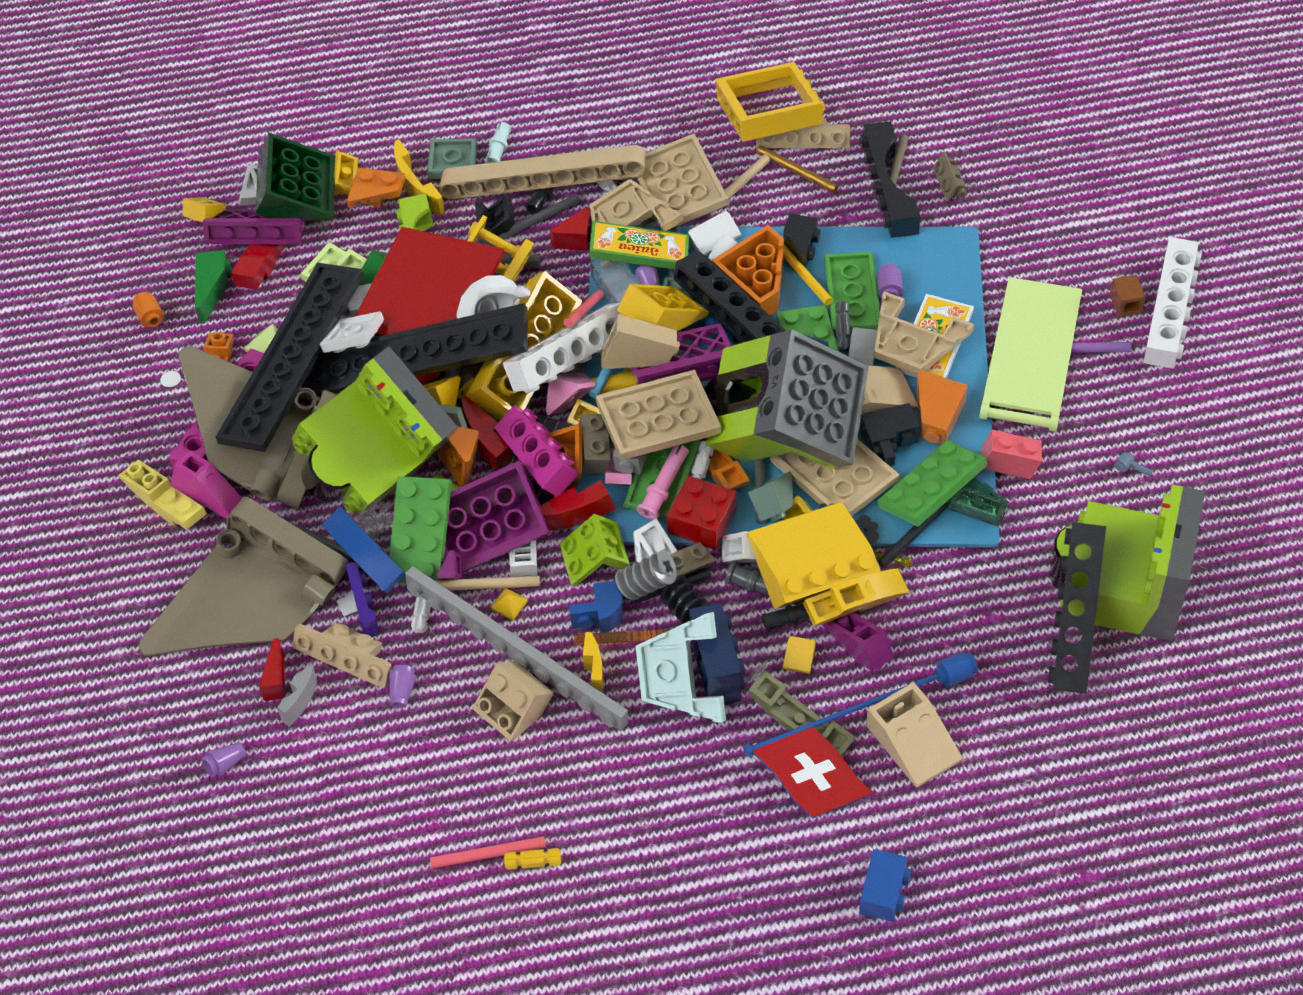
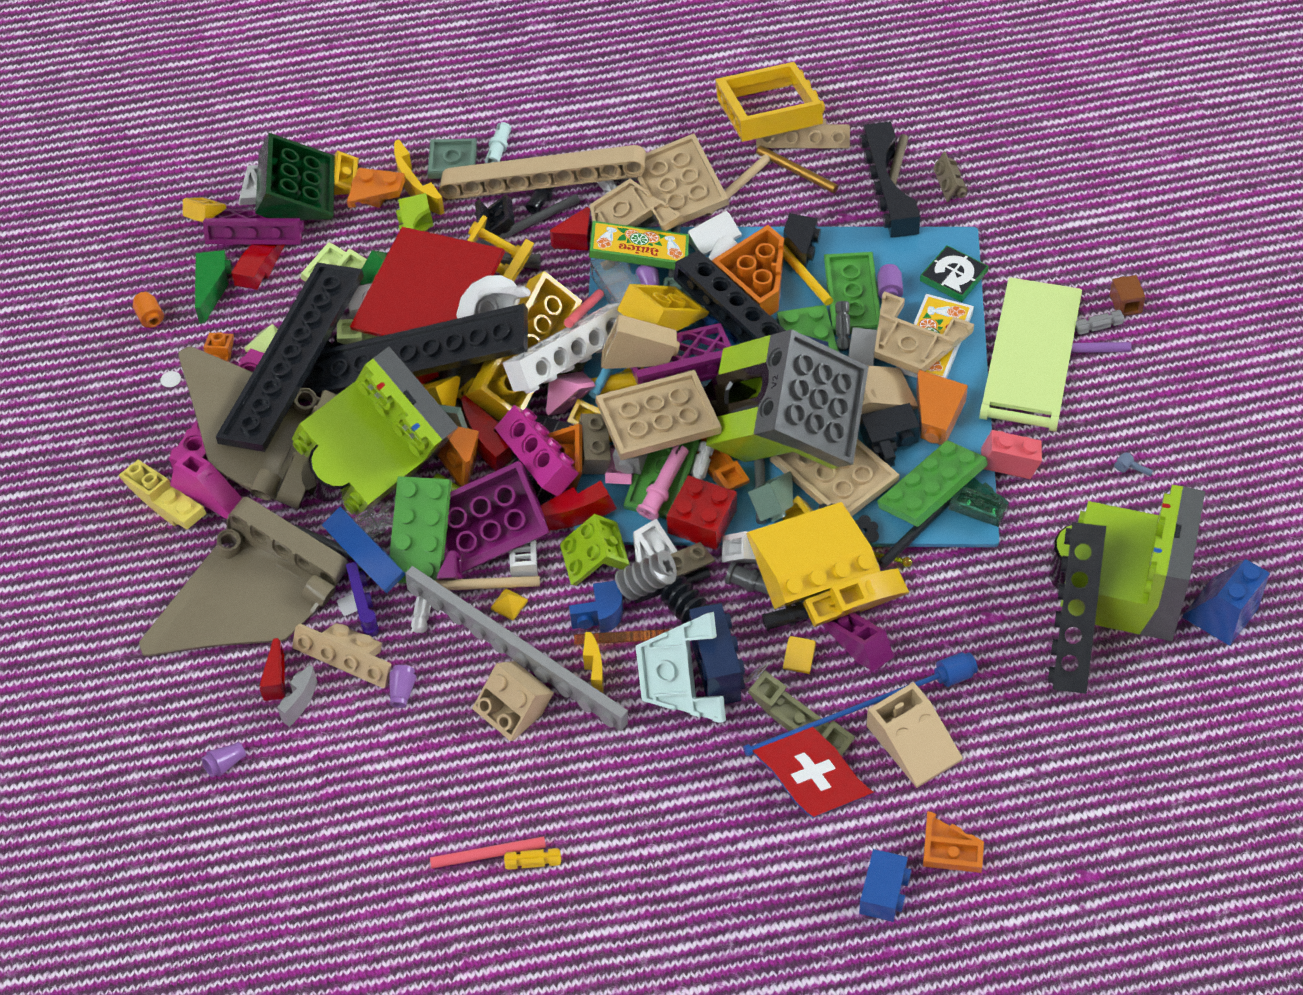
(352, 332): white plate -> none
(951, 847): none -> orange wing
(954, 273): none -> tile
(1099, 322): none -> light grey axle
(1171, 303): white brick -> none
(1229, 601): none -> blue slope

